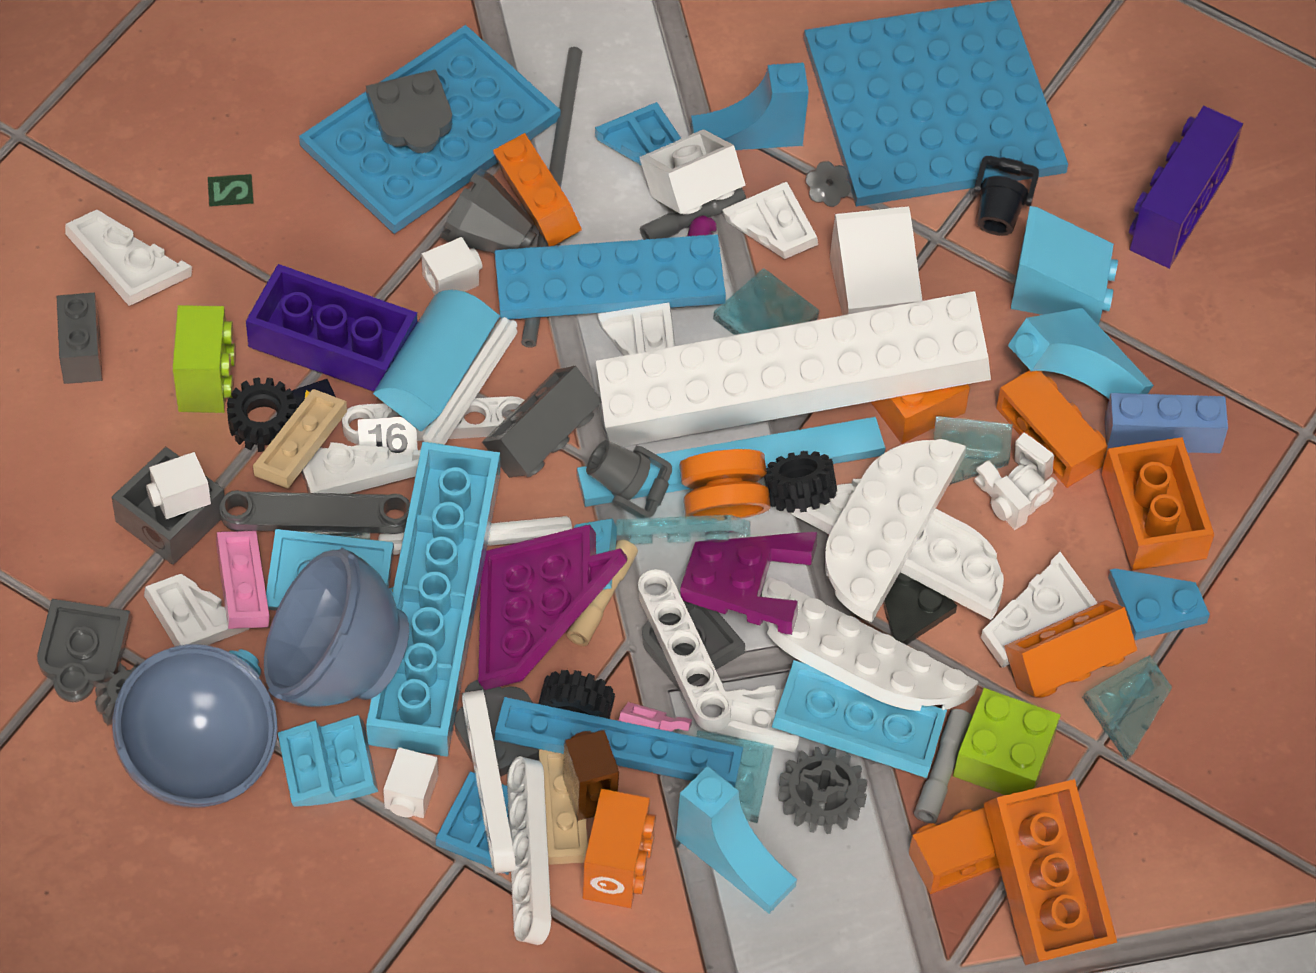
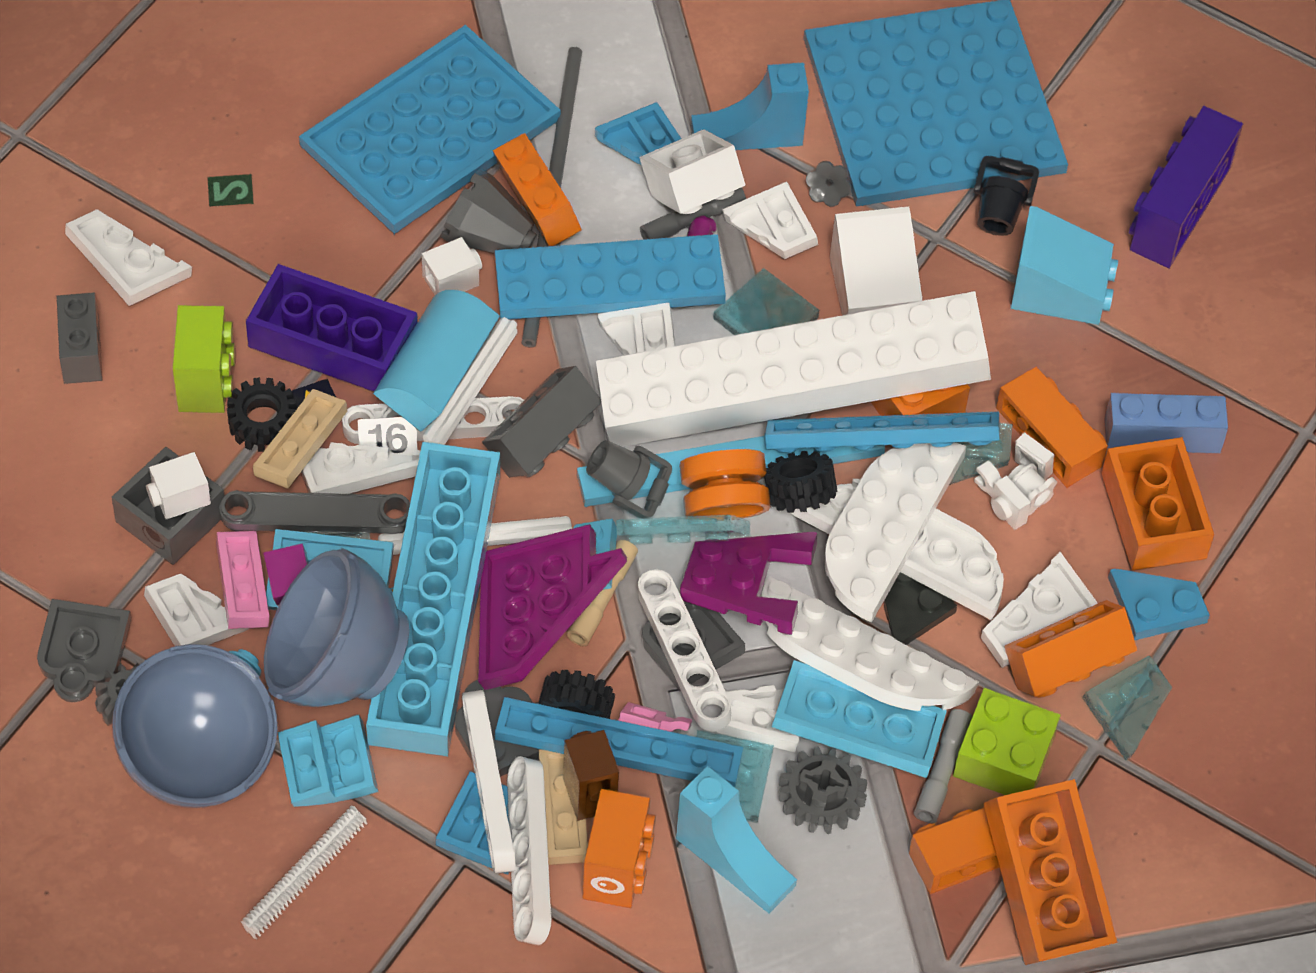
(283, 567): none -> magenta brick
(302, 871): none -> white axle
(410, 783): white brick -> none
(411, 110): dark grey plate -> none
(893, 430): none -> dark azure plate
(1077, 348): medium azure arch -> none

